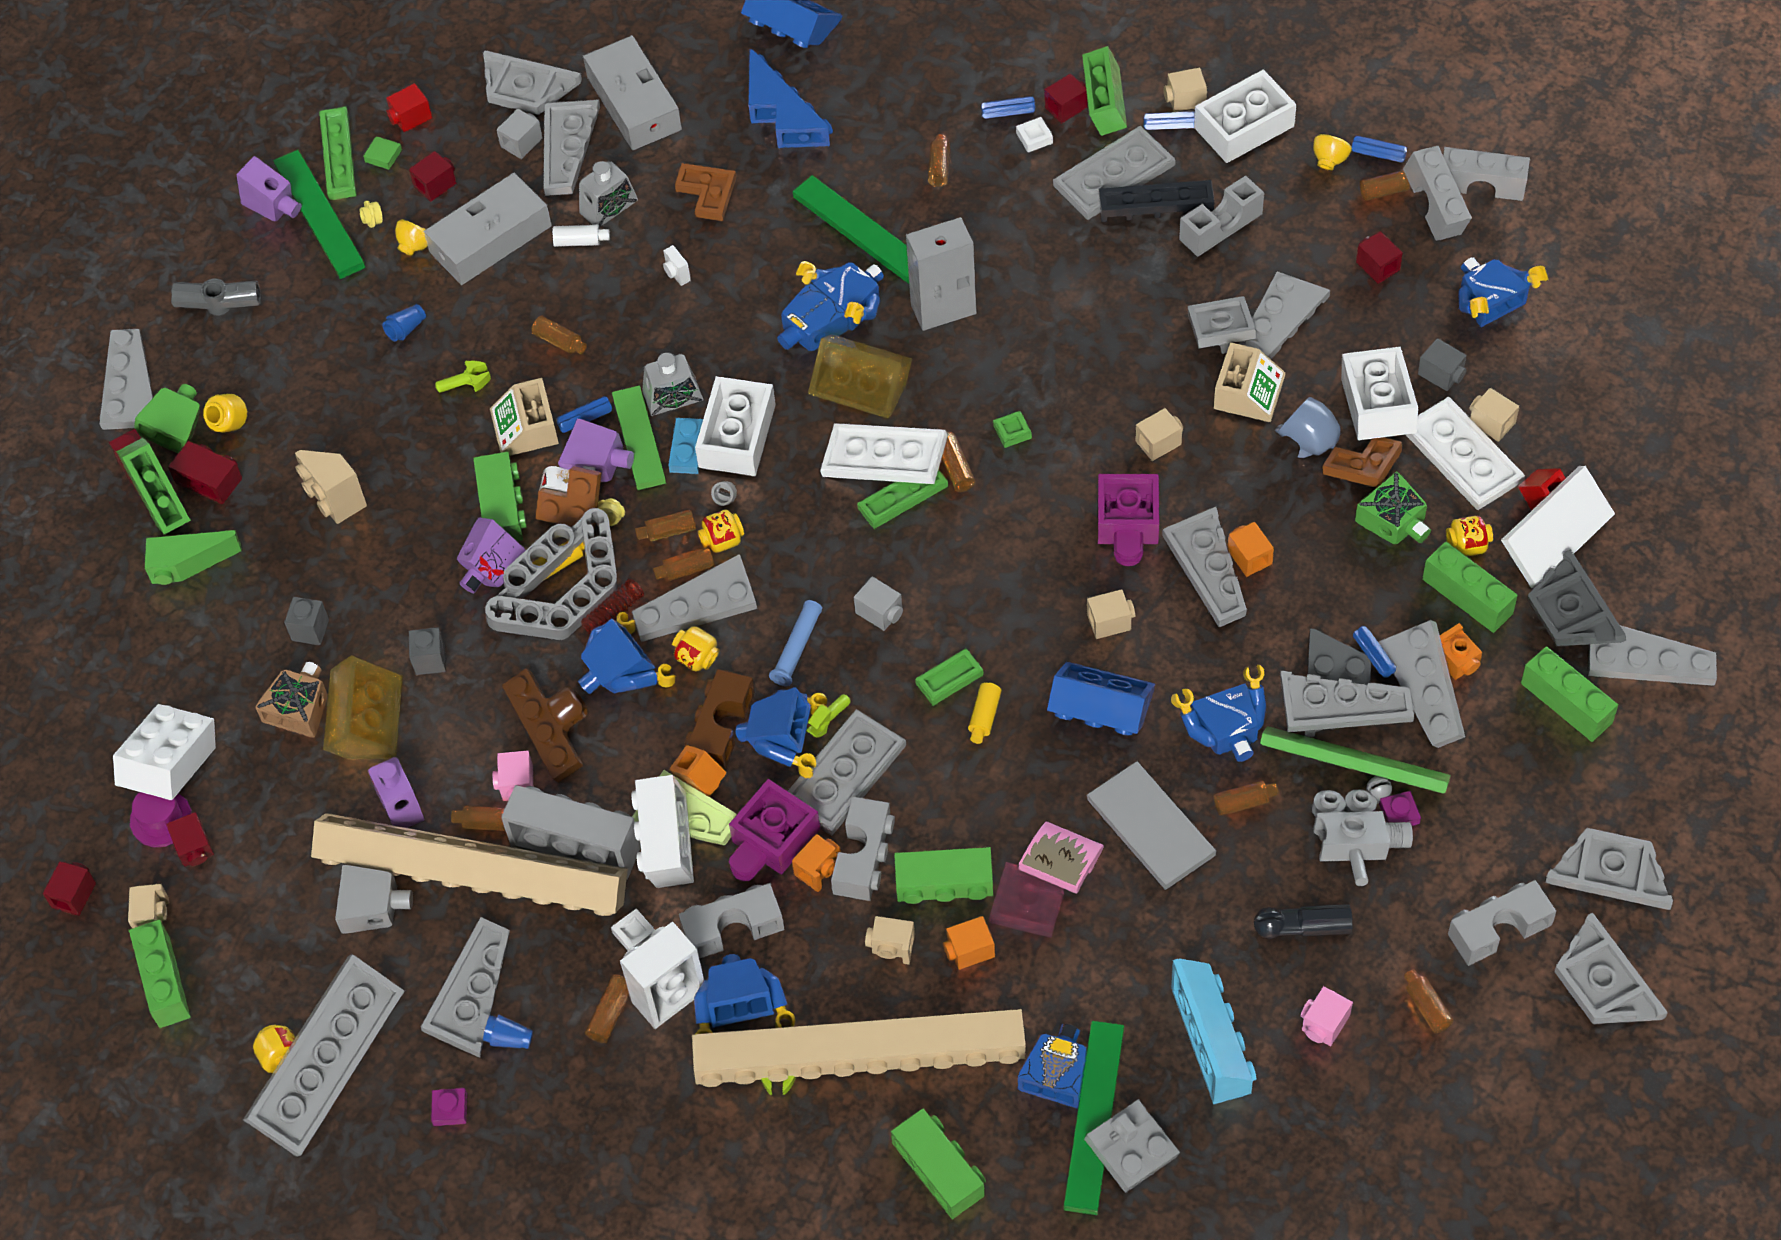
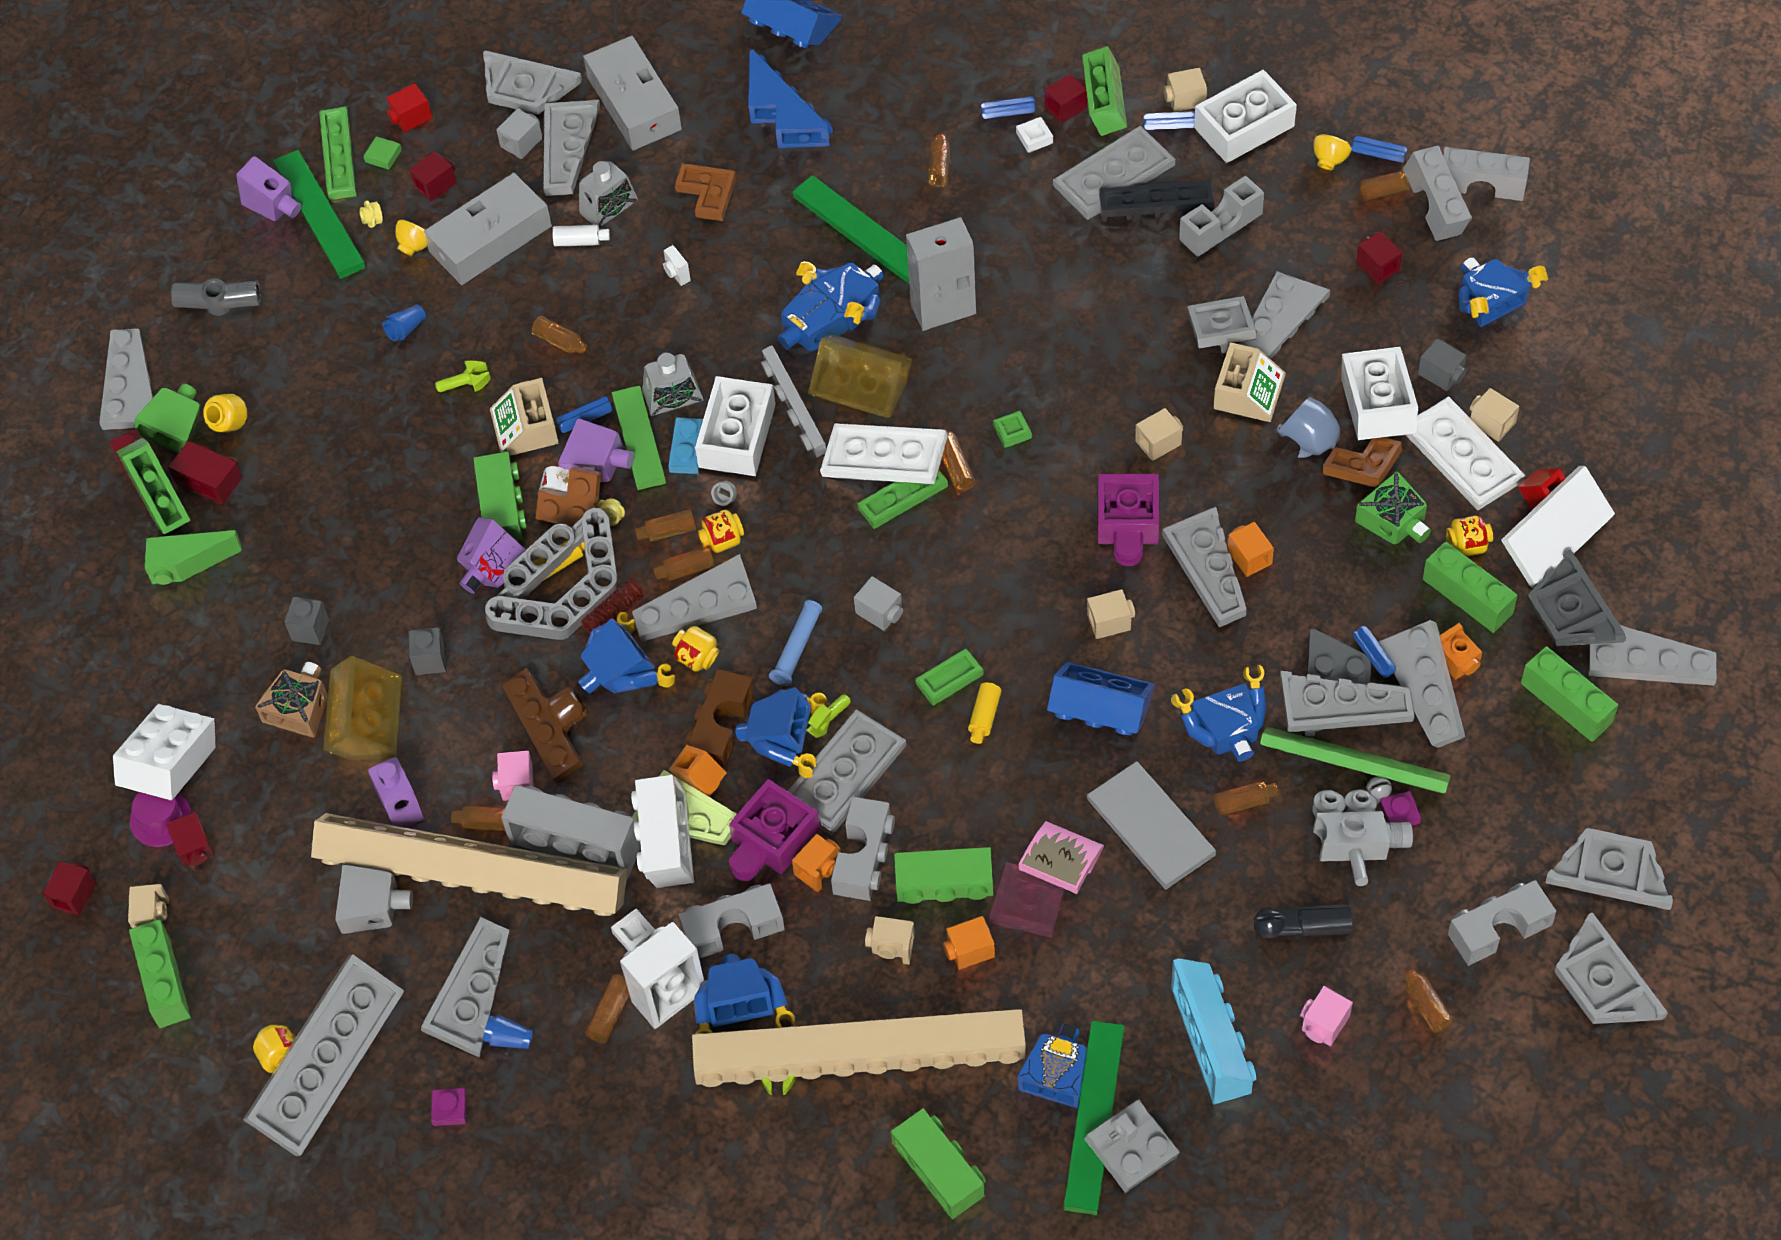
(331, 482): tan slope -> none
(797, 411): none -> light grey wing

